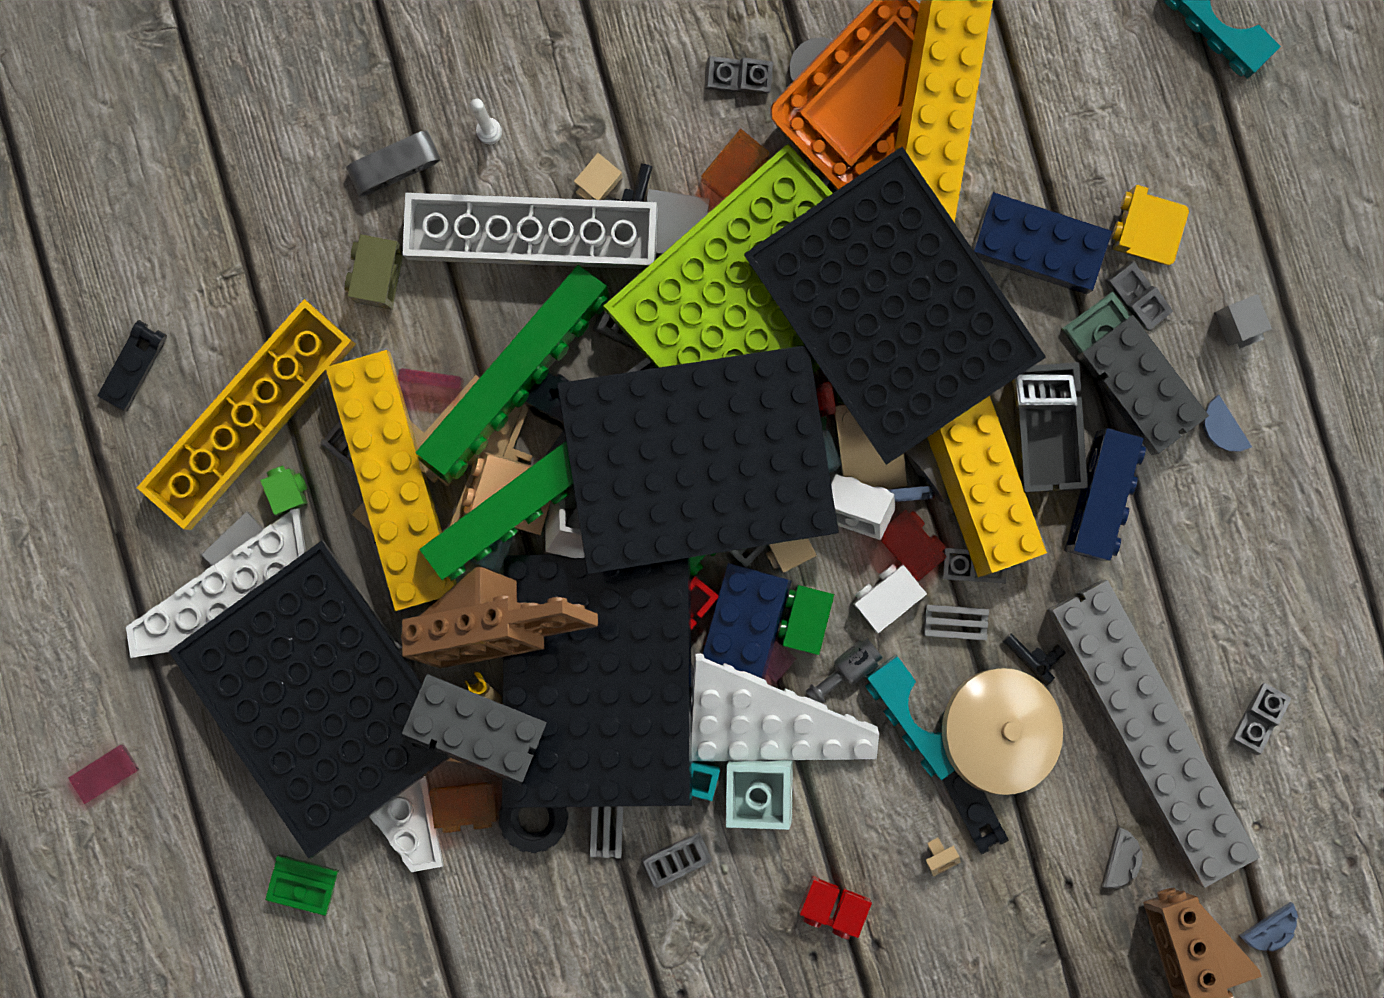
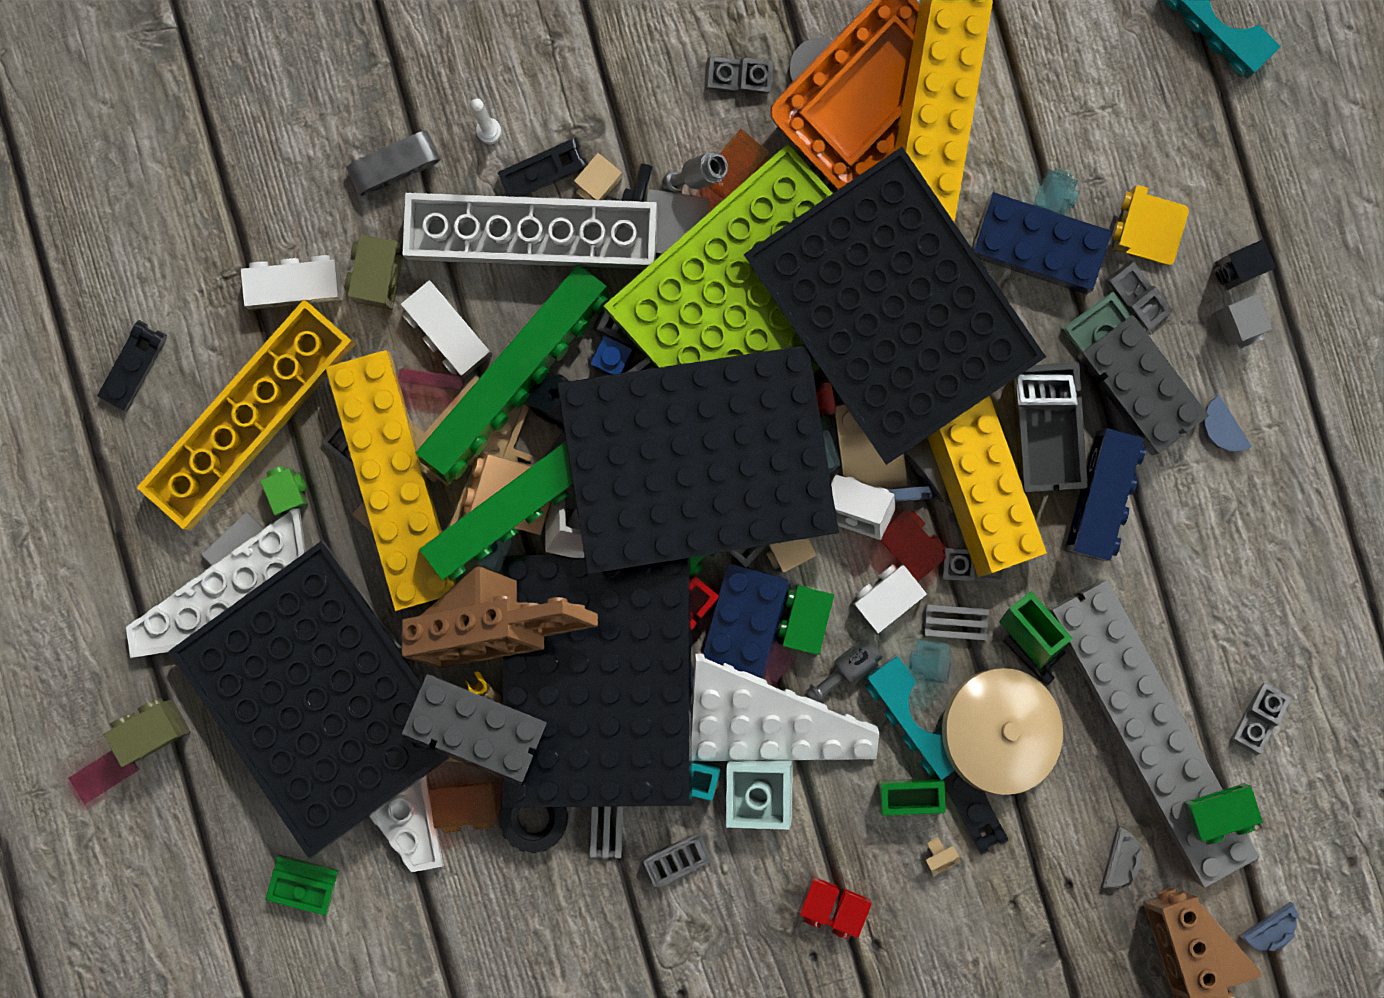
(147, 732): none -> olive brick
(291, 282): none -> white brick
(445, 330): none -> white brick
(542, 169): none -> black plate
(611, 357): none -> blue brick
(697, 173): none -> flat silver piece
(911, 796): none -> green piece
(931, 661): none -> clear light blue brick
(1035, 629): none -> green piece
(1057, 191): none -> clear light blue brick
(1223, 813): none -> green piece
(1244, 265): none -> black brick

